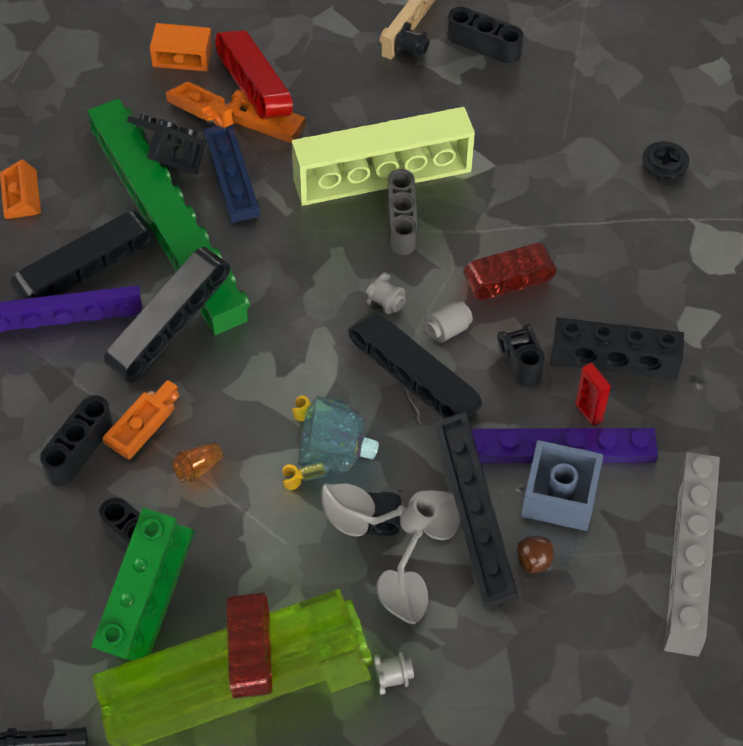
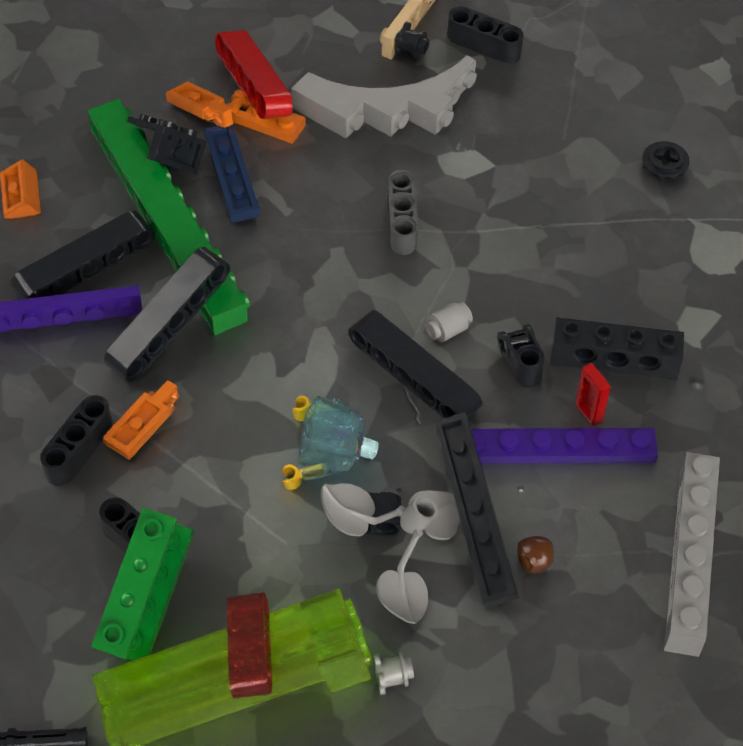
(181, 47): orange brick -> none
(196, 461): clear orange cone -> none
(364, 156): yellowish green brick -> none
(386, 109): none -> light grey arch
(386, 294): light grey brick -> none
(509, 271): clear red beam -> none
(562, 485): sand blue brick -> none

